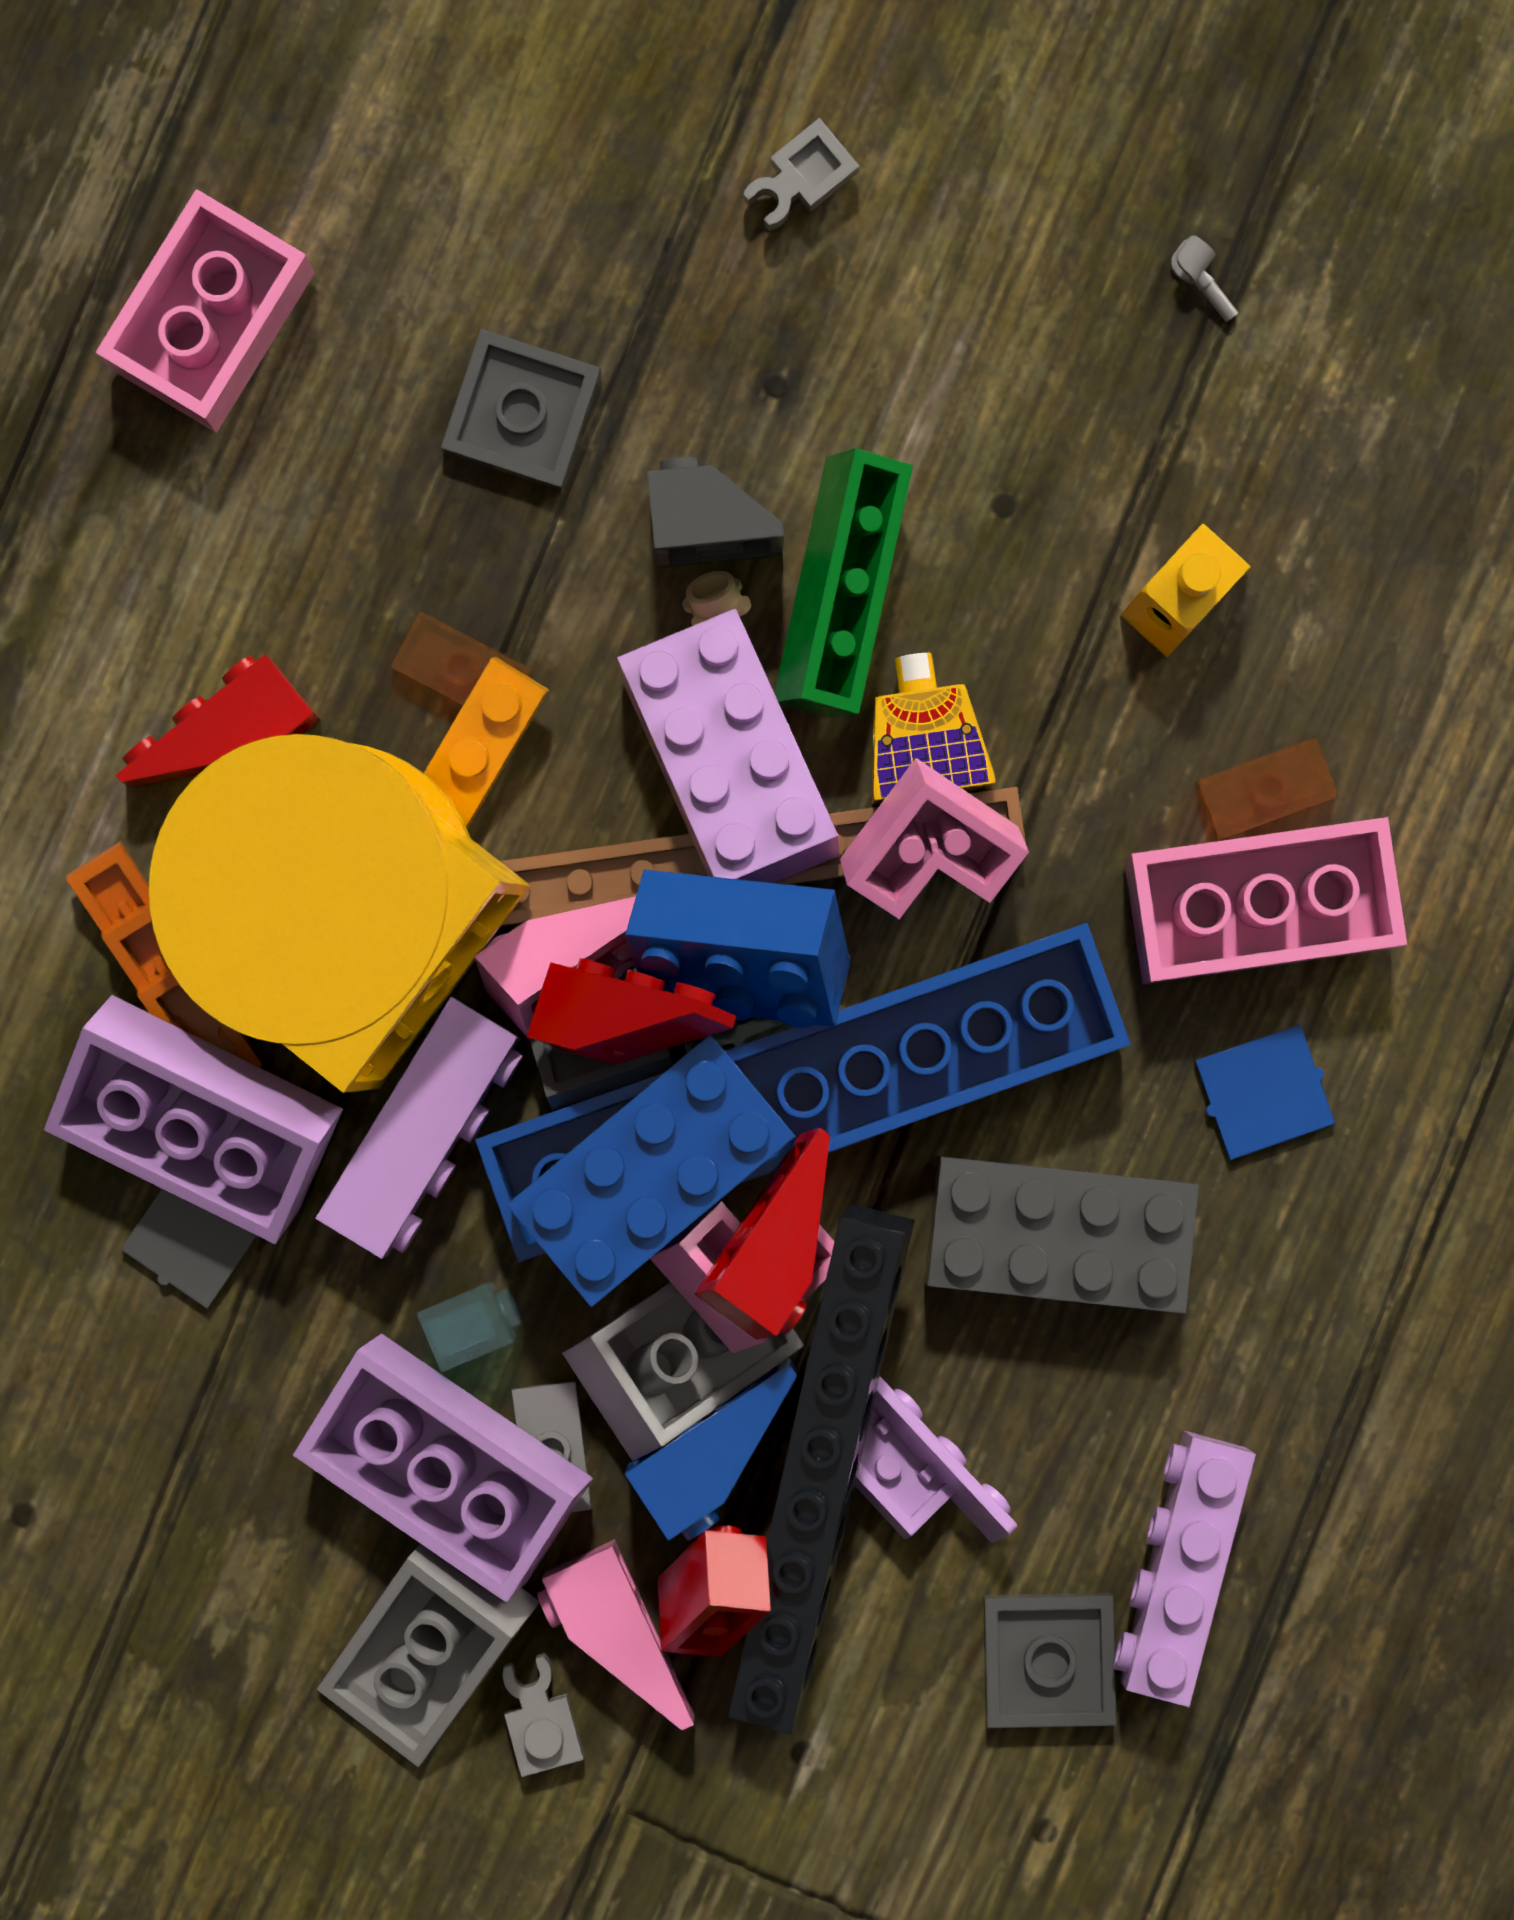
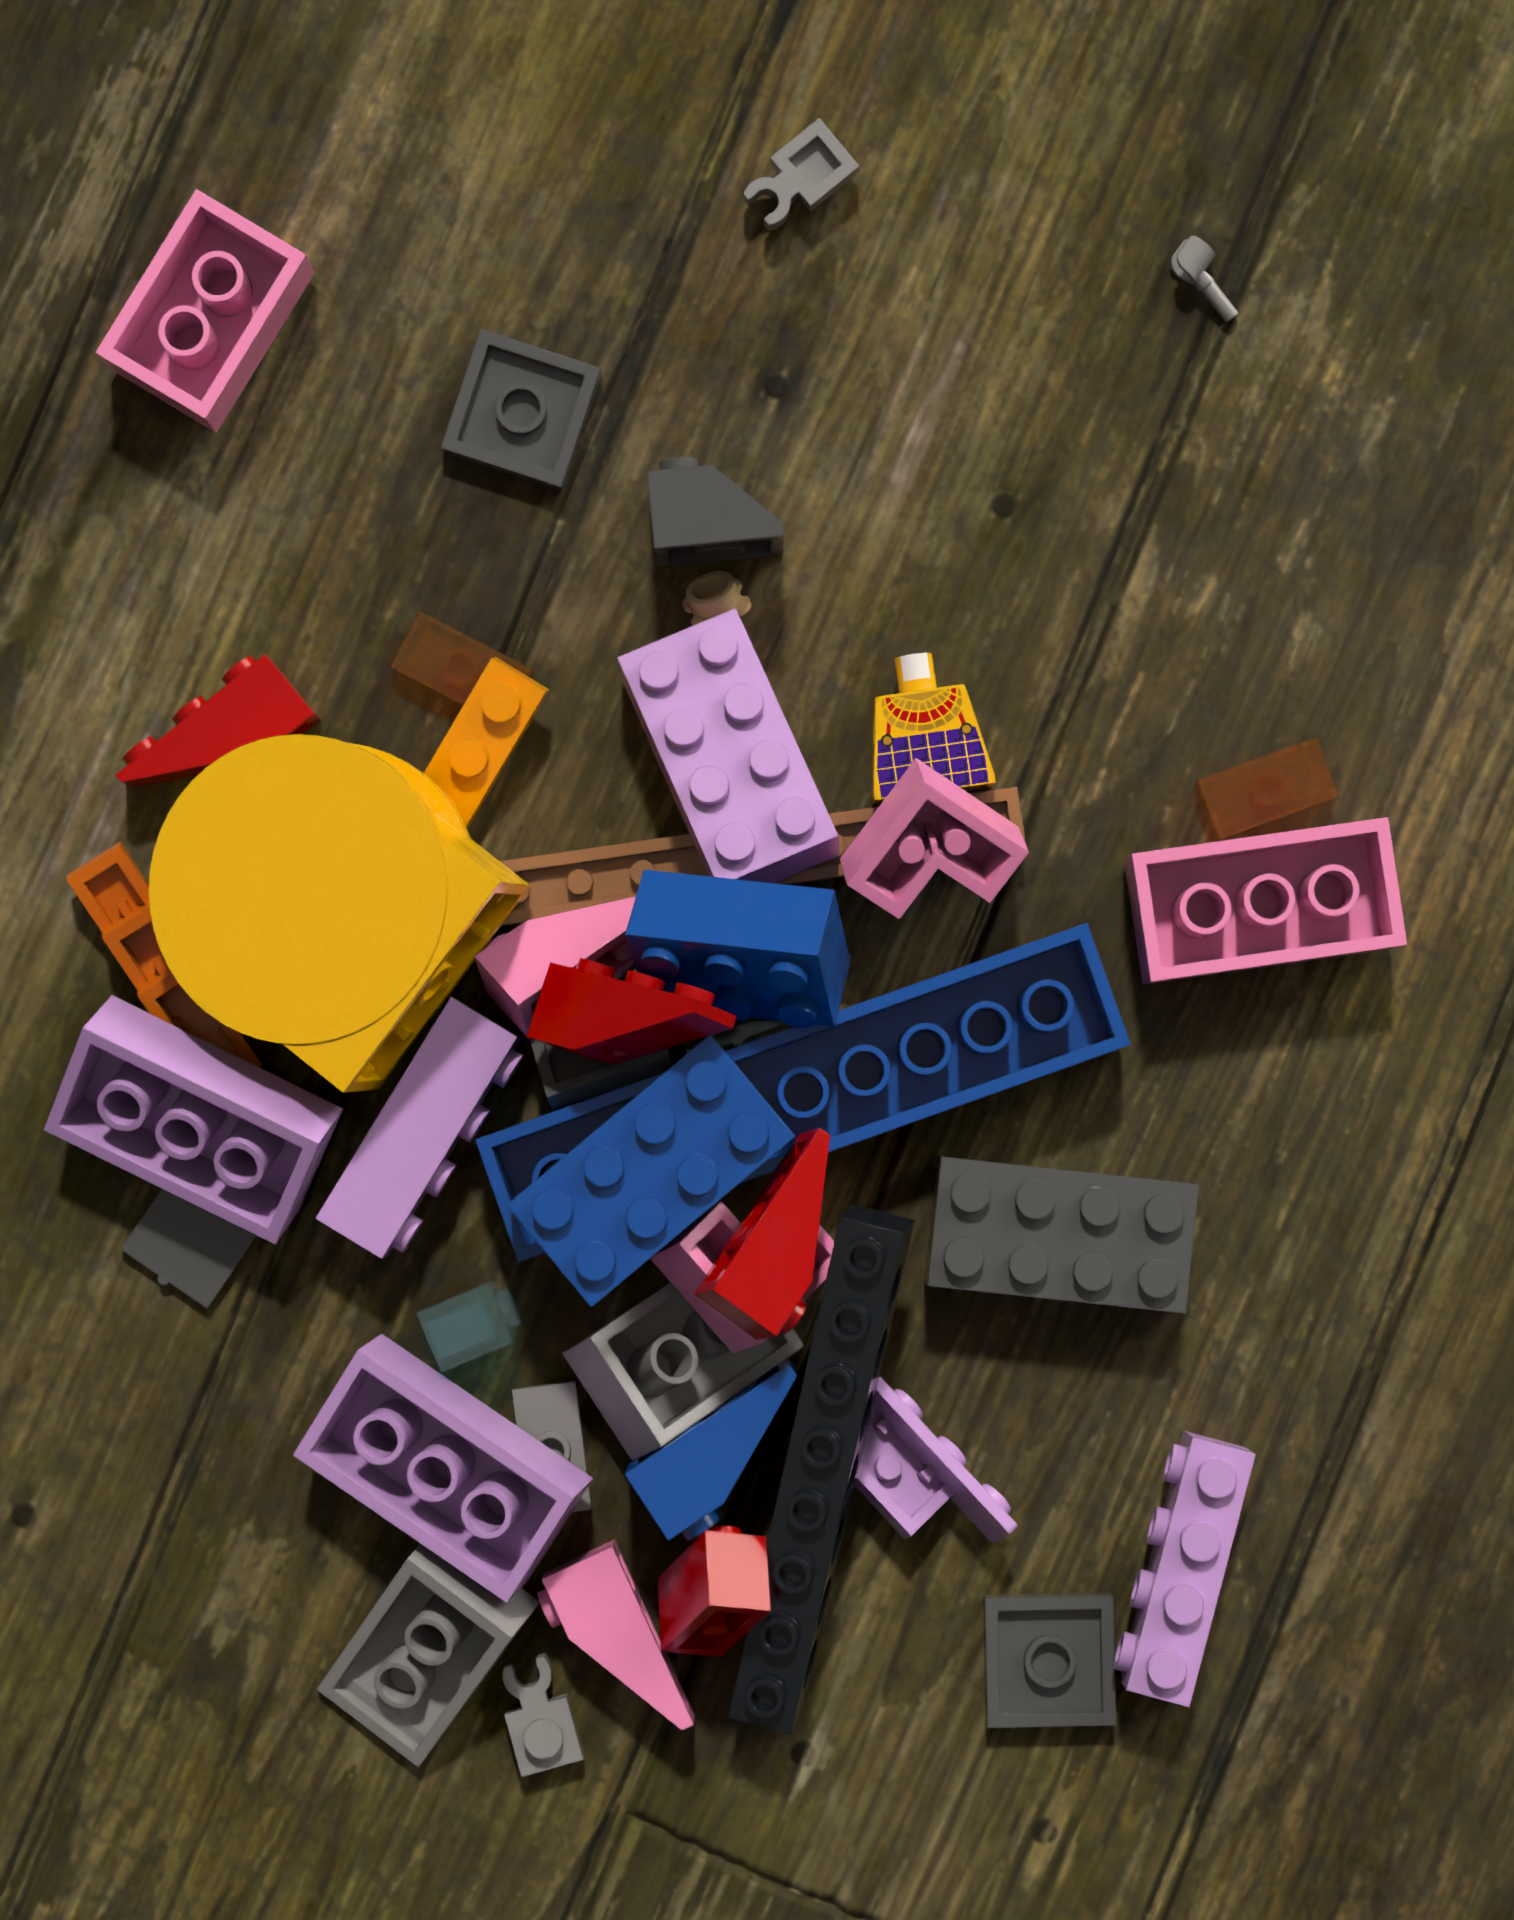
(842, 583): green brick -> none
(1185, 590): yellow torso -> none
(1264, 1092): blue piece -> none

